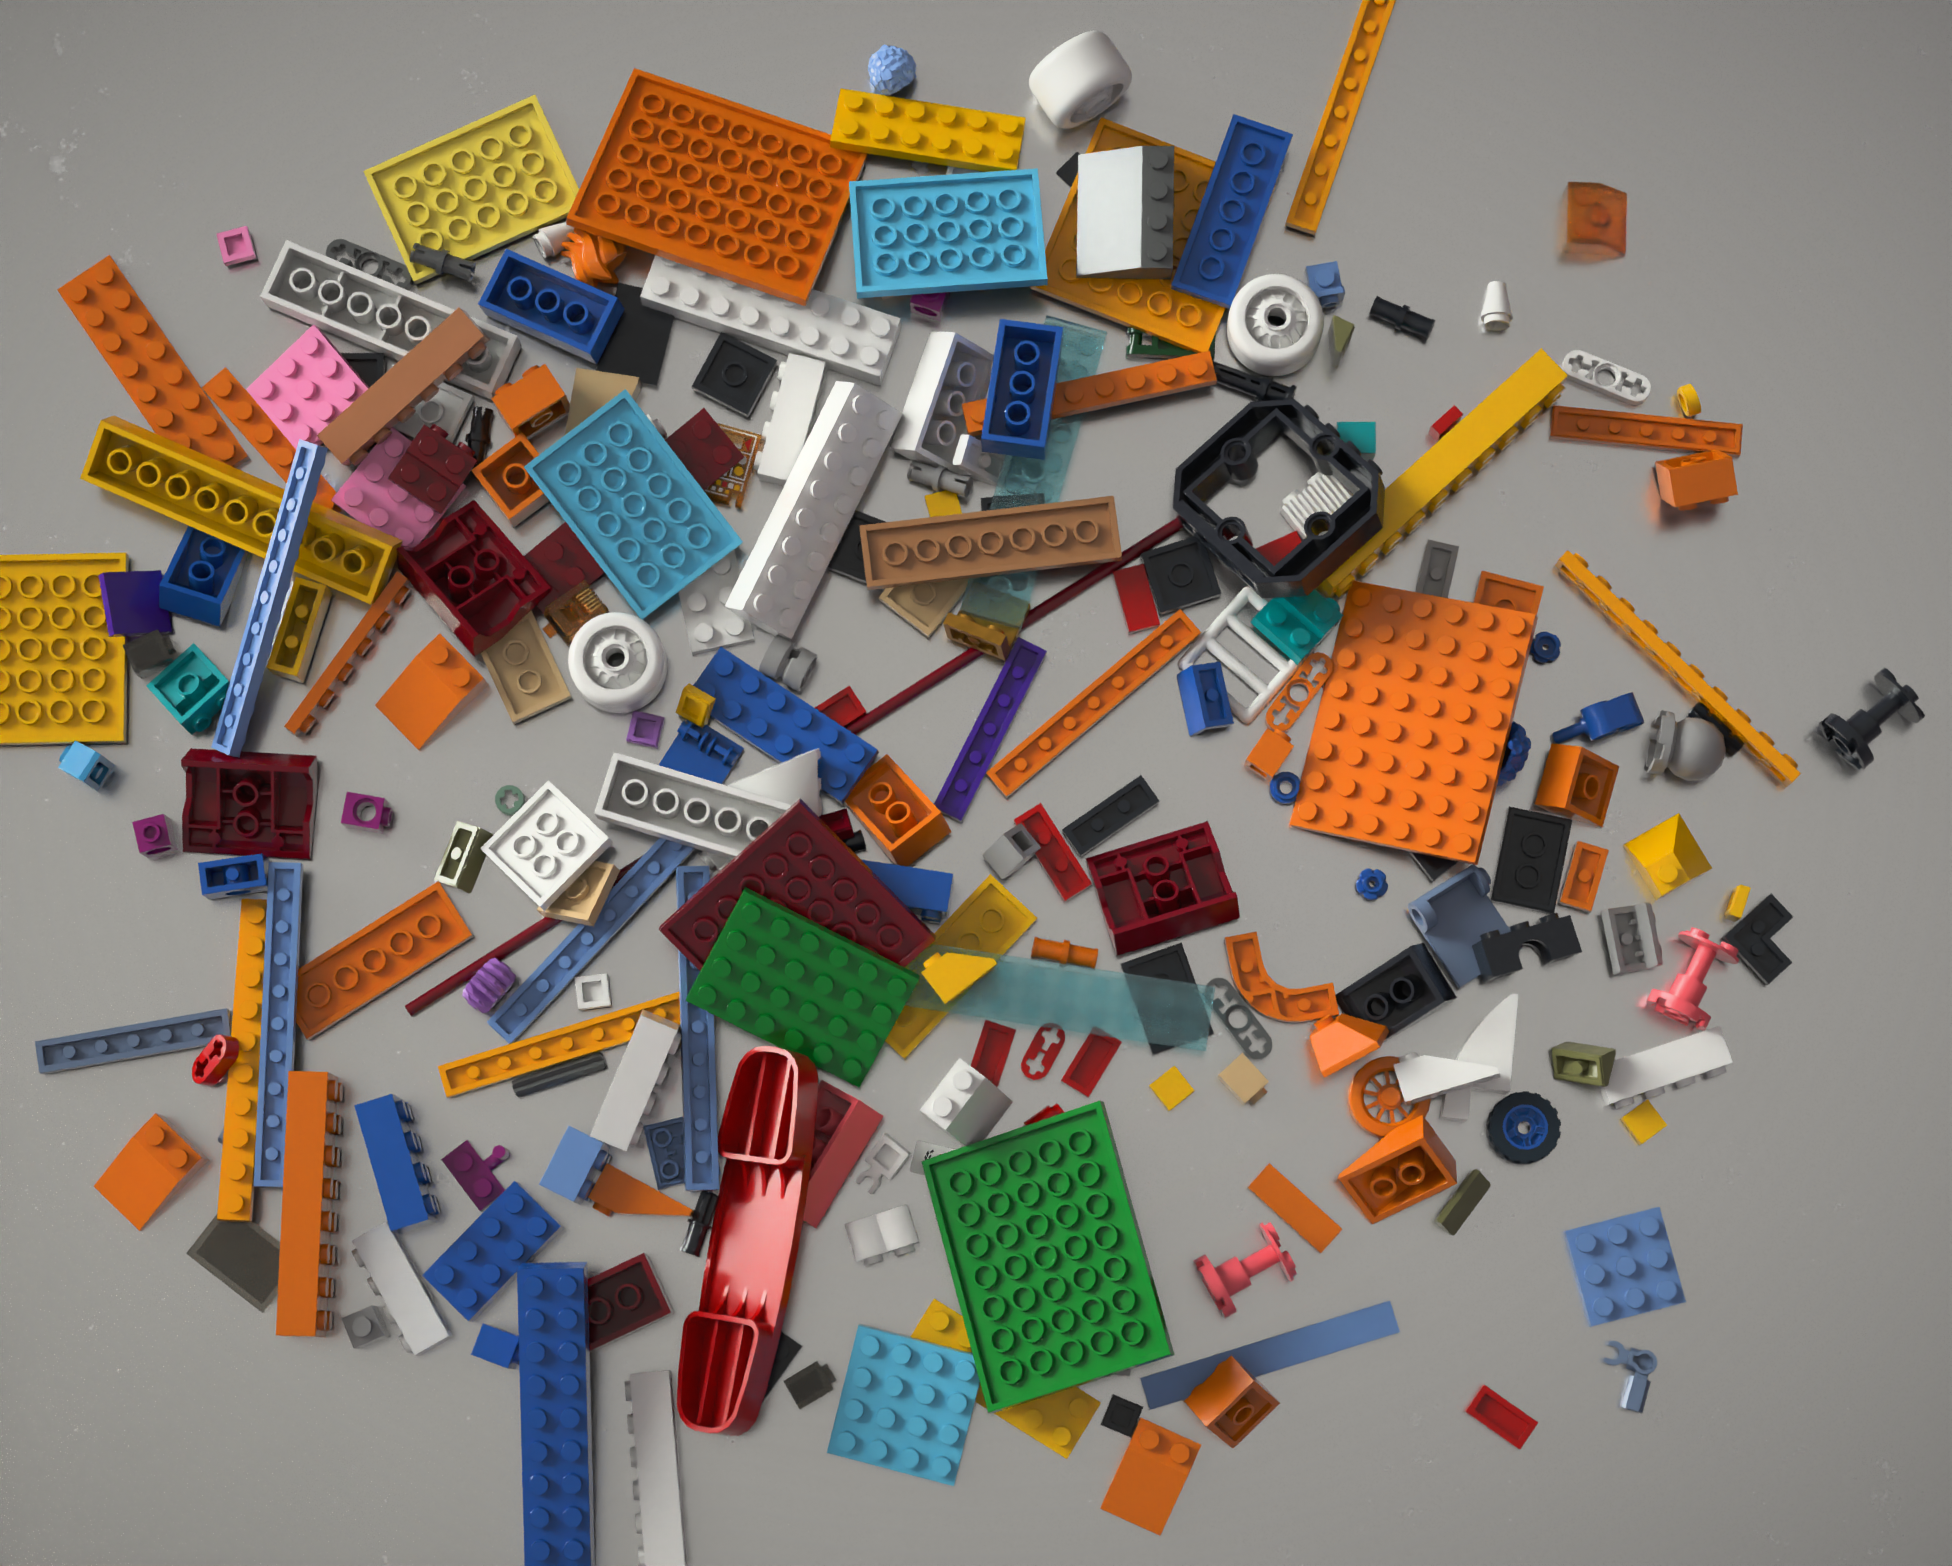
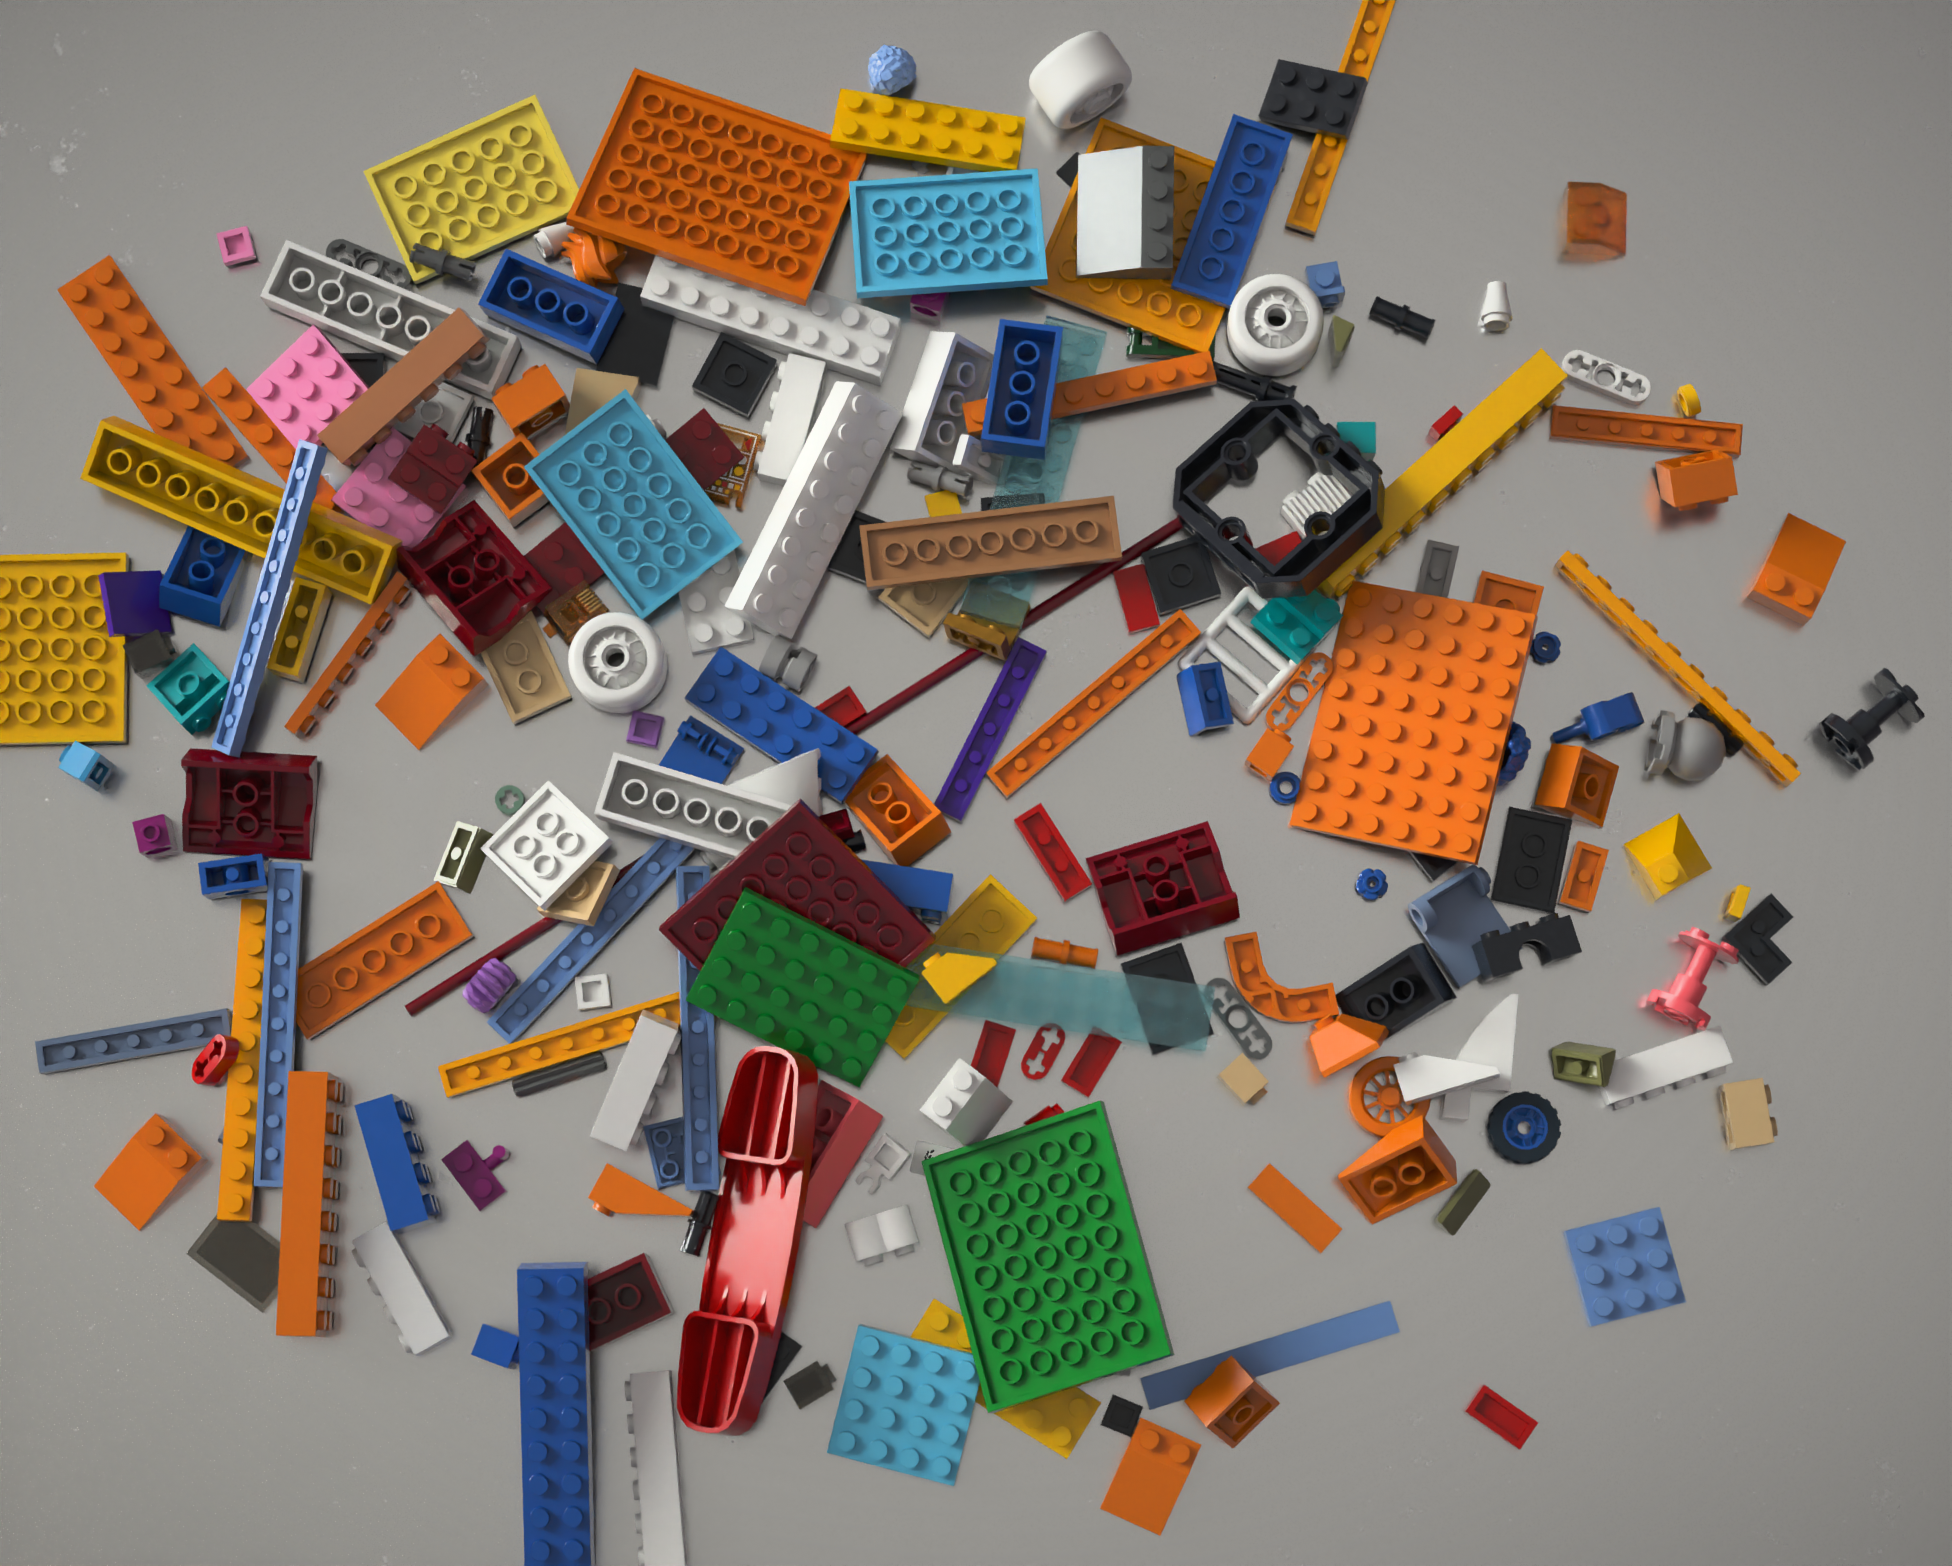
(356, 803): magenta brick -> none
(365, 1327): light grey brick -> none
(491, 1251): blue brick -> none
(575, 1165): medium blue brick -> none
(695, 705): yellow tile -> none
(1011, 851): light grey brick -> none
(1110, 816): black plate -> none
(1171, 1088): yellow tile -> none
(1234, 1274): coral piece -> none
(1313, 99): none -> black plate
(1632, 938): light grey bracket -> none
(1642, 1363): sand blue bar -> none
(1643, 1122): yellow tile -> none
(1748, 1113): none -> tan brick
(1797, 569): none -> orange slope

